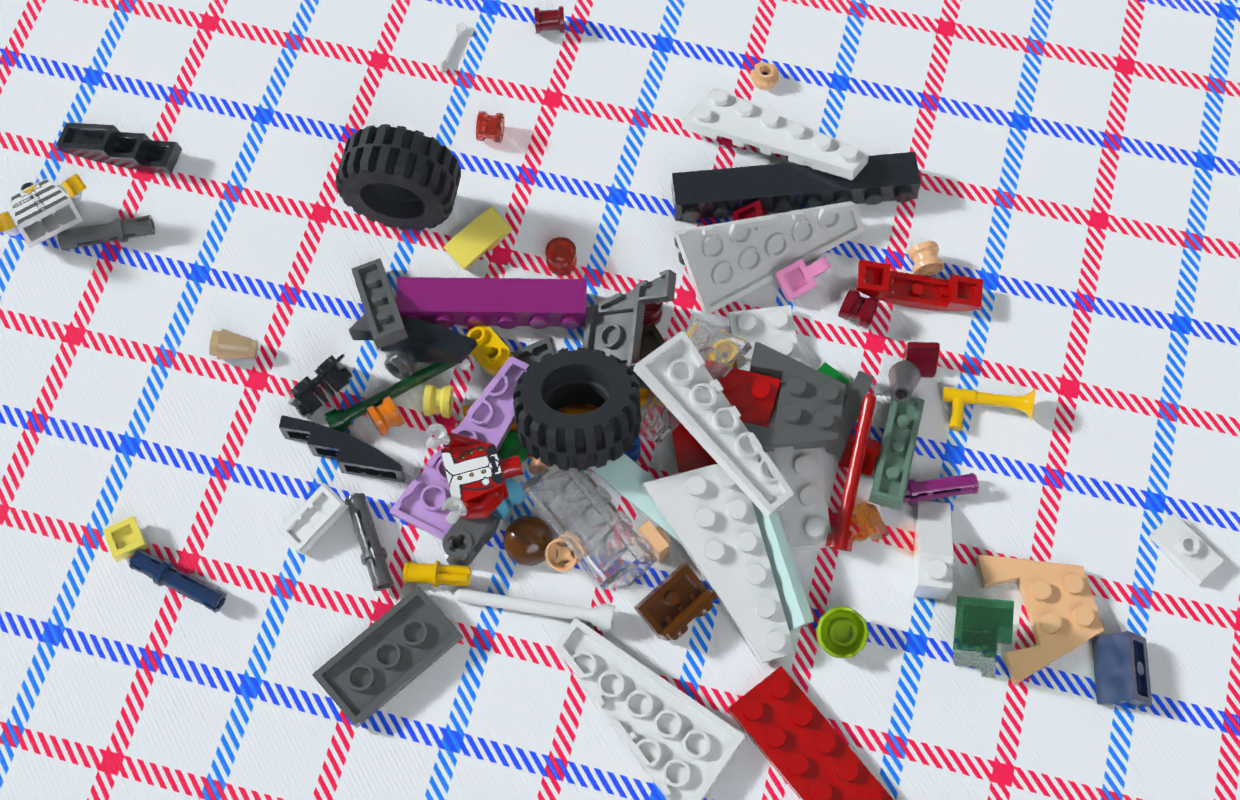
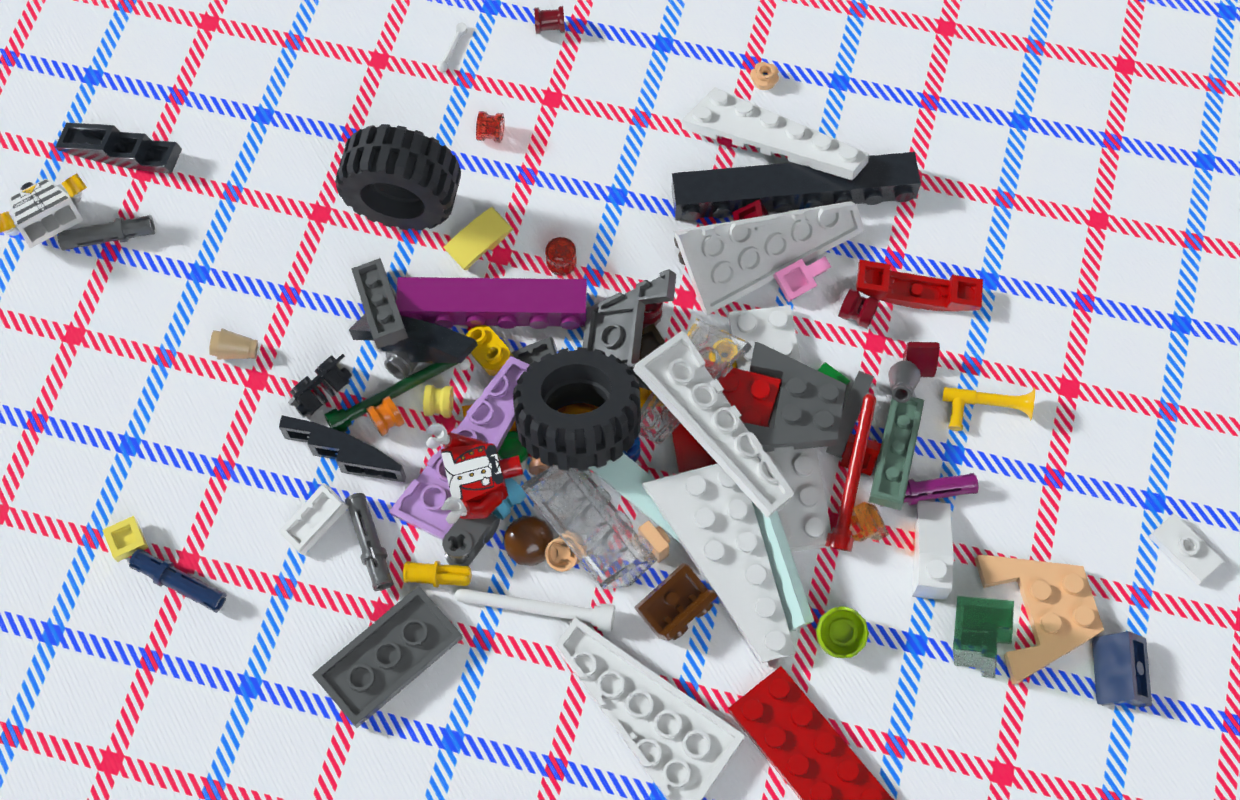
(926, 258): light nougat wheel -> none

